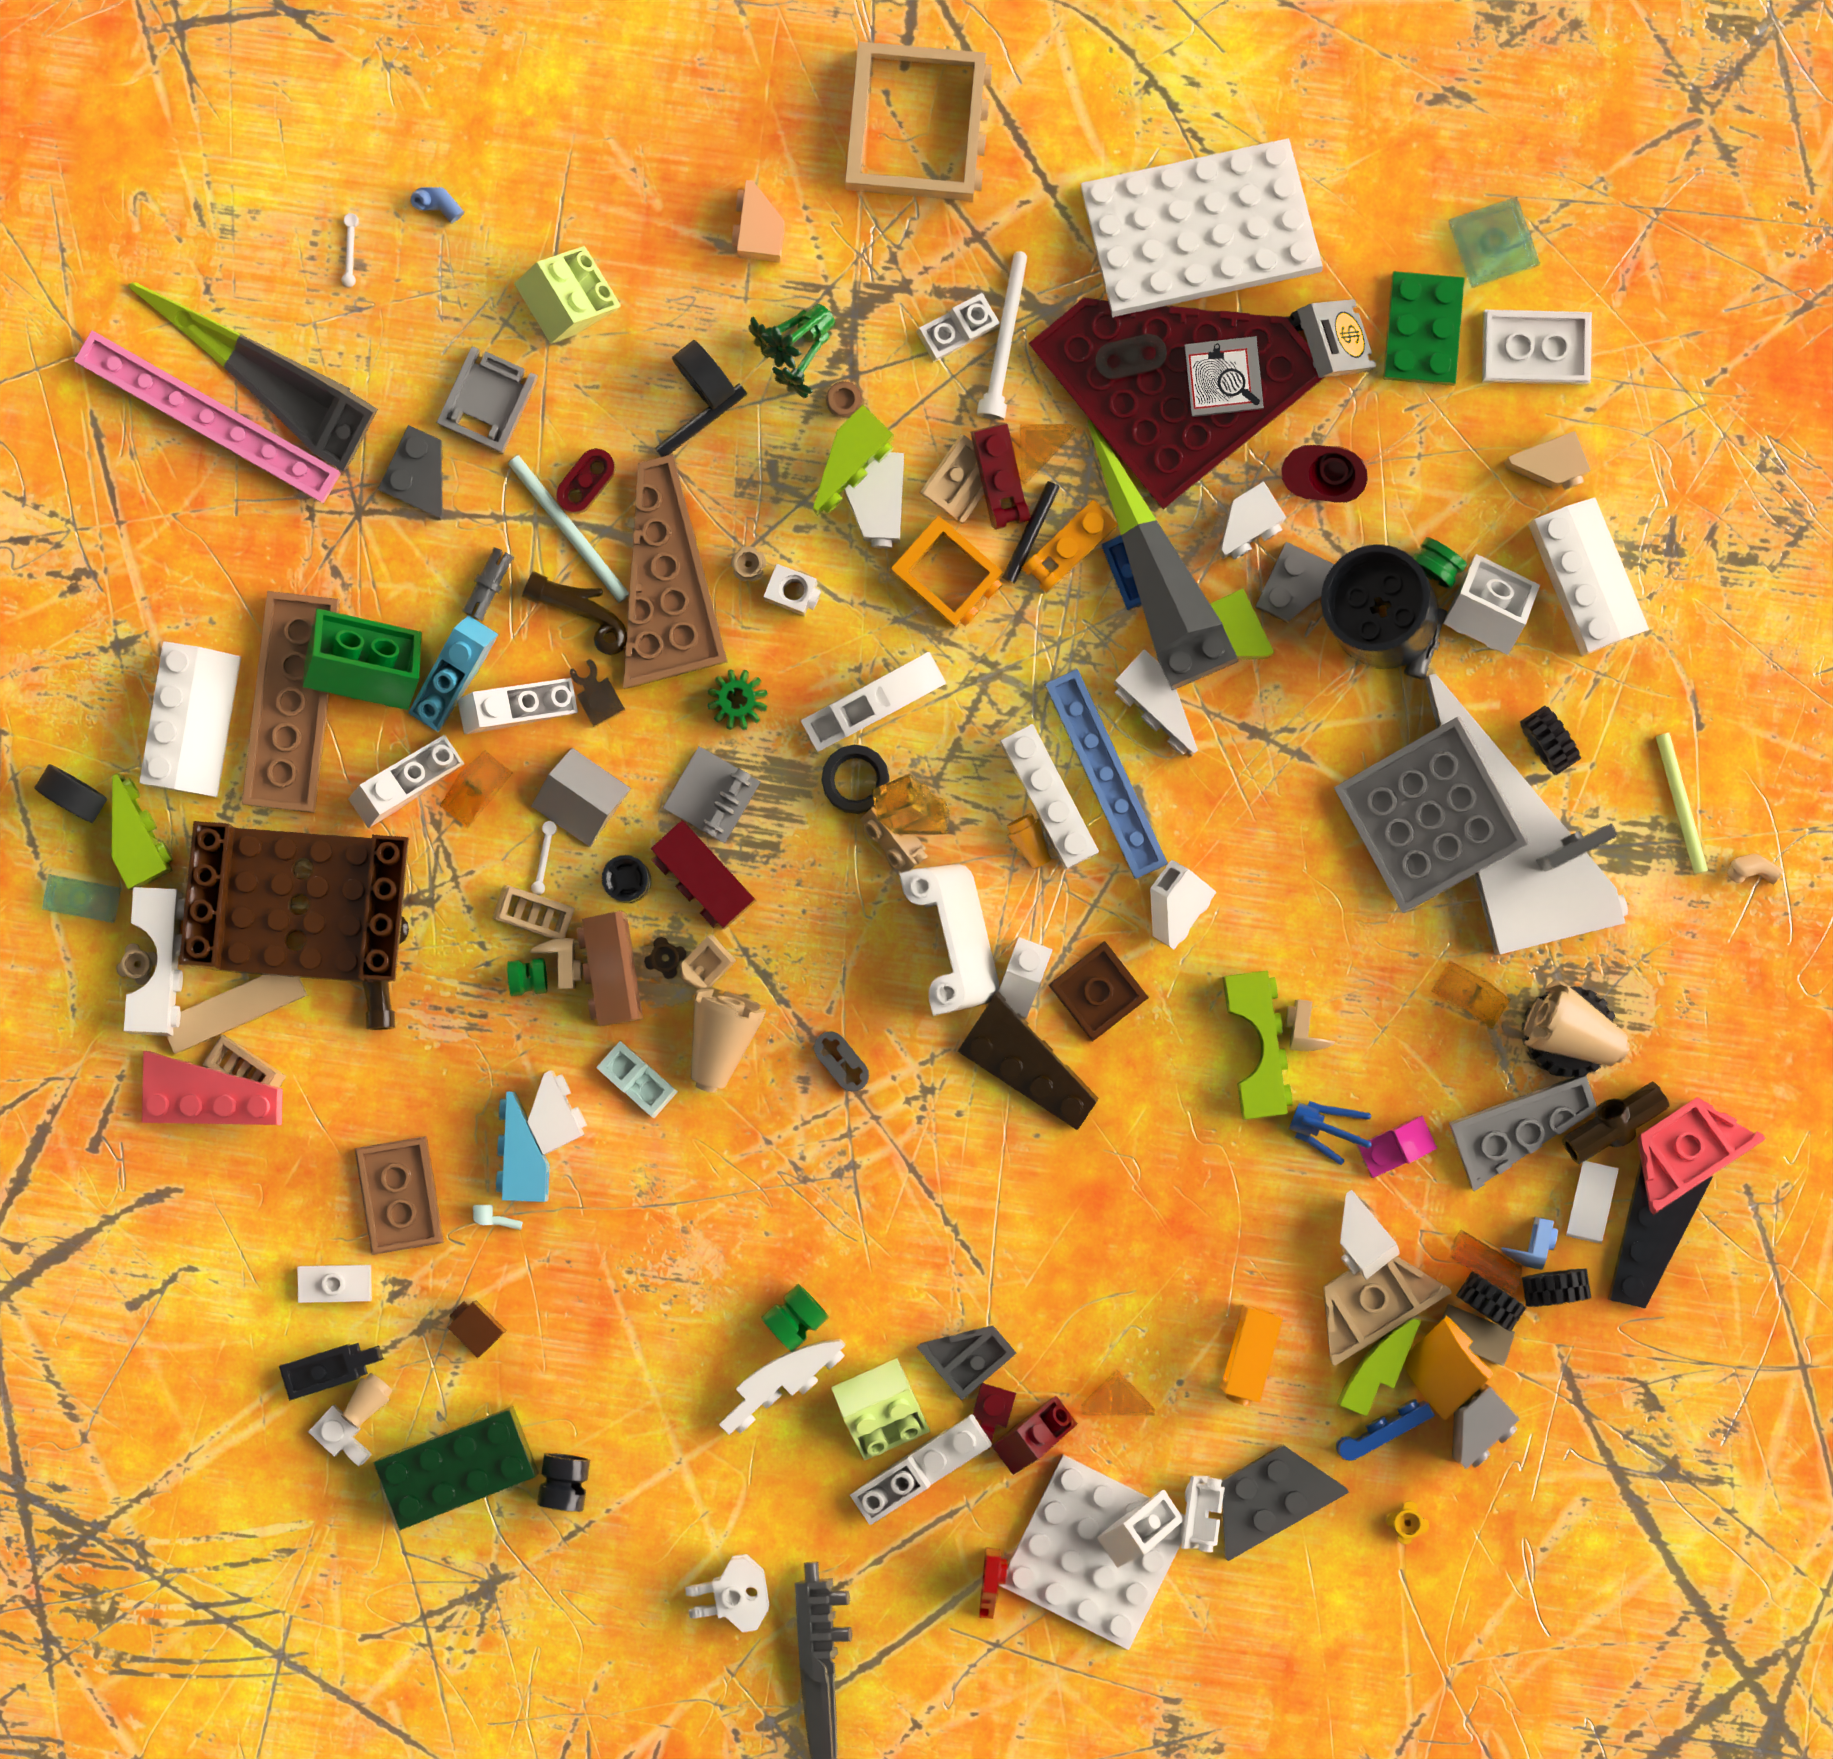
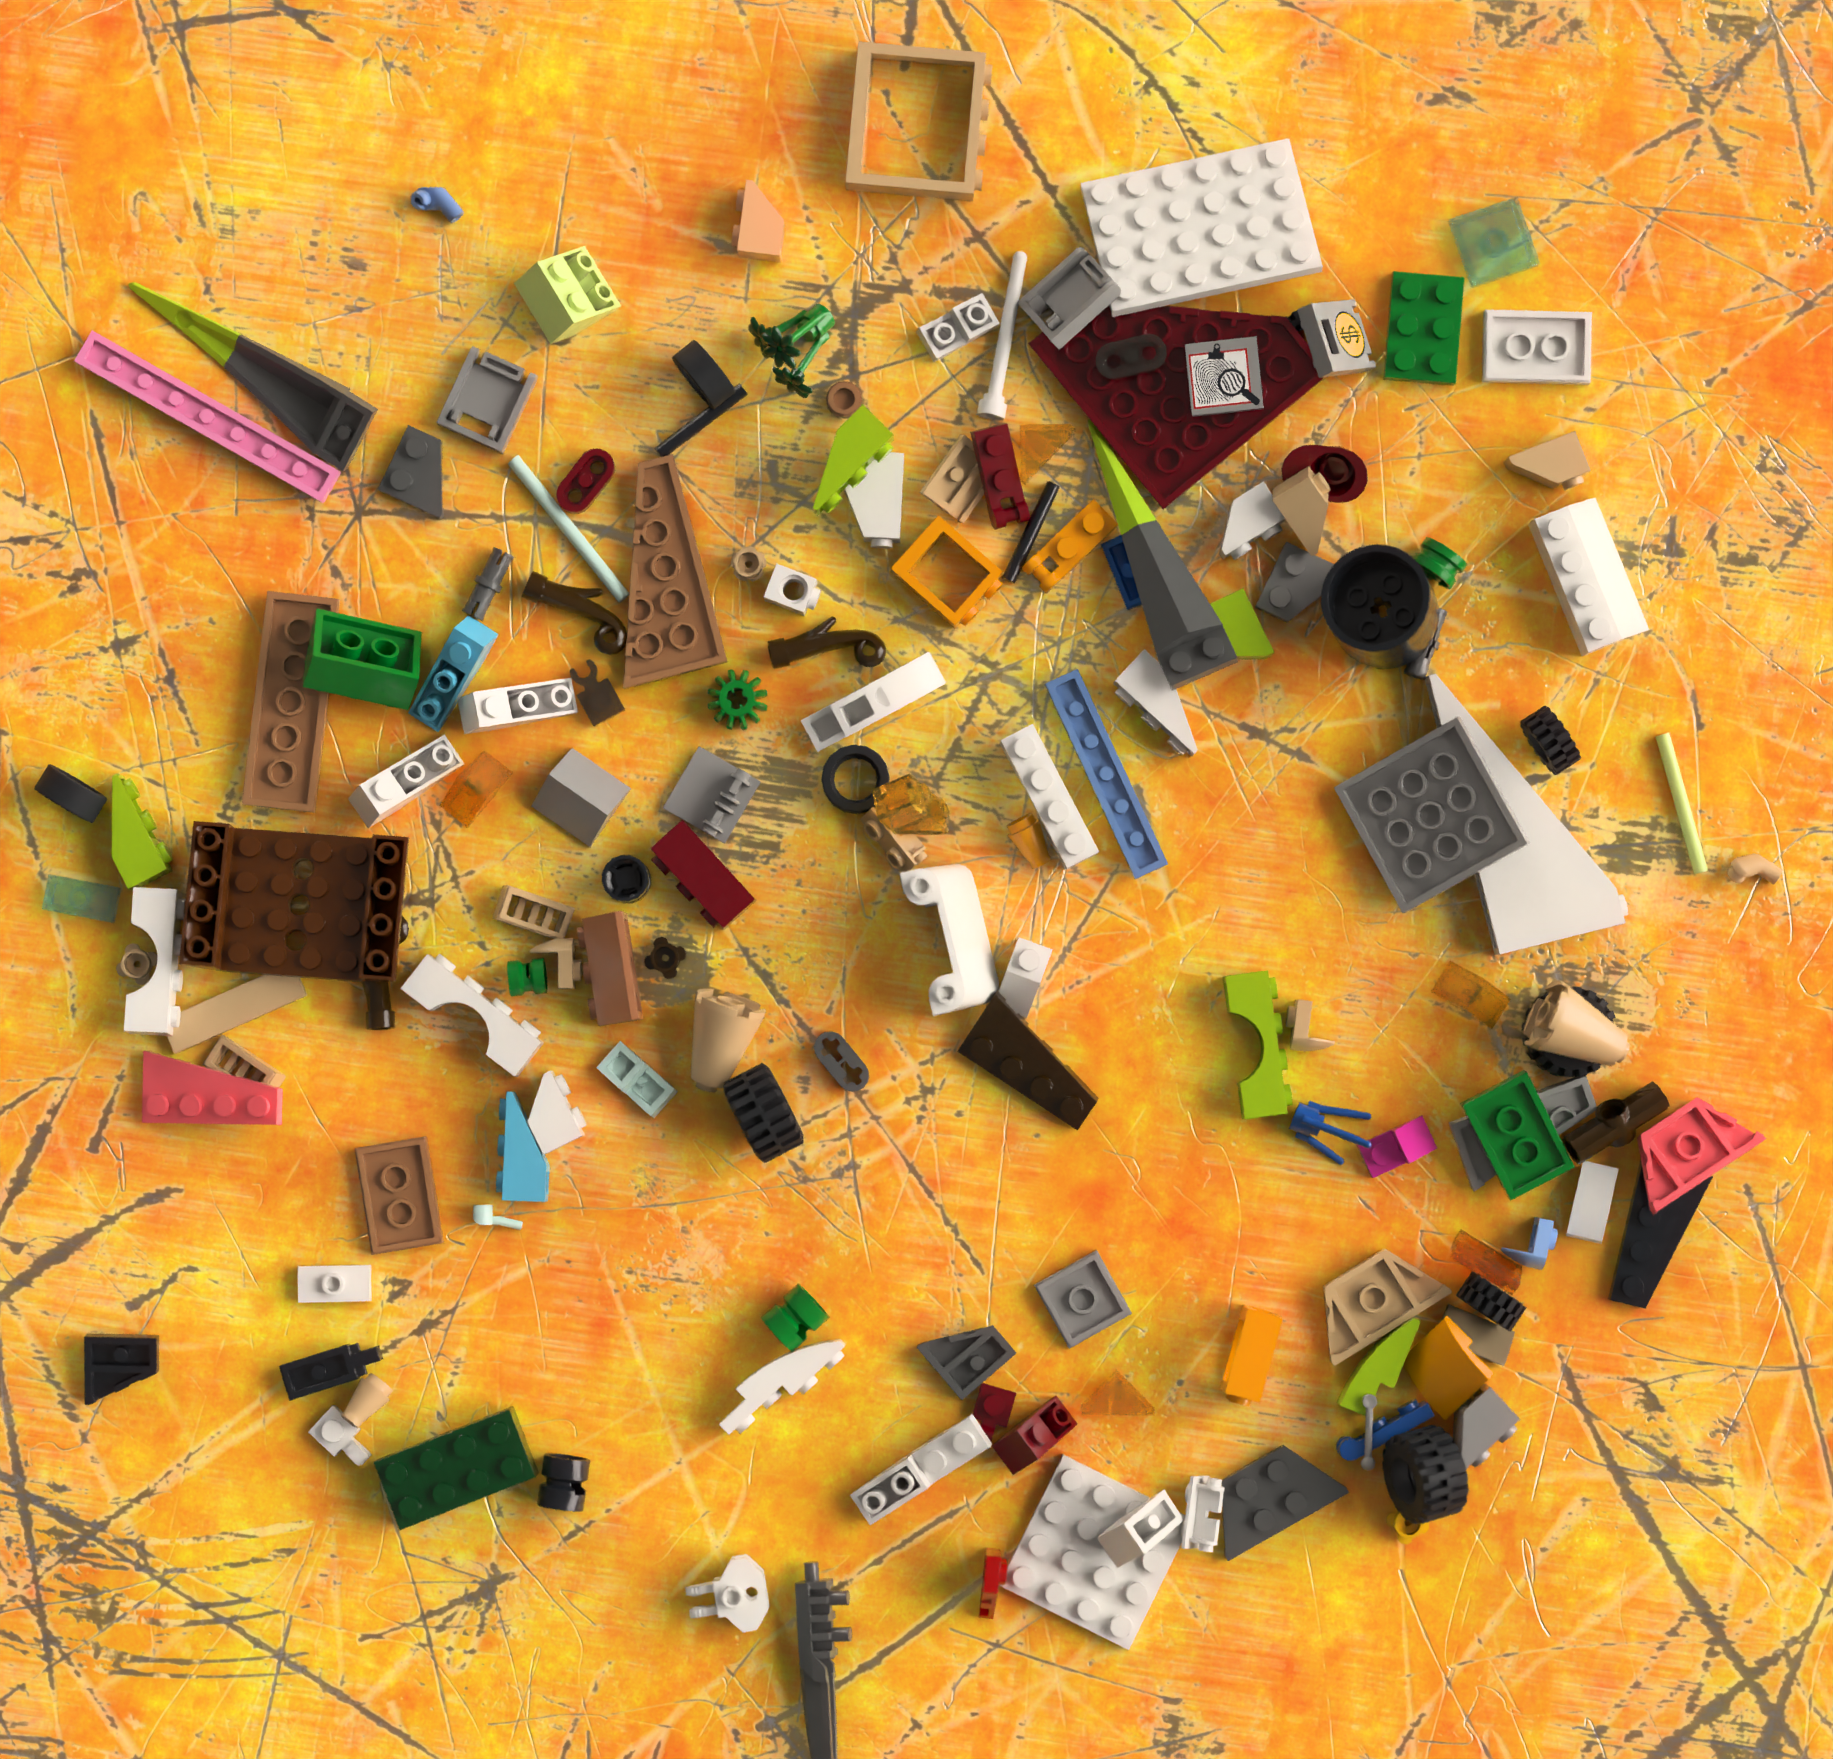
(117, 1361): none -> black wing
(190, 719): white slope -> none
(351, 222): white hinge -> none
(436, 985): none -> white arch
(475, 1327): reddish brown brick -> none
(549, 829): white hinge -> none
(706, 964): tan plate -> none
(763, 1113): none -> black tyre
(818, 641): none -> dark brown plant
(880, 1409): yellowish green slope -> none
(1075, 292): none -> light grey container
(1082, 1299): none -> light grey tile
(1098, 991): reddish brown tile -> none
(1177, 902): white slope -> none
(1304, 506): none -> tan slope
(1364, 1239): white slope -> none
(1369, 1402): none -> light grey hinge
(1425, 1474): none -> black tyre
(1492, 604): white slope -> none
(1517, 1135): none -> green plate
(1556, 1287): black tyre -> none
(1576, 845): dark grey plate -> none

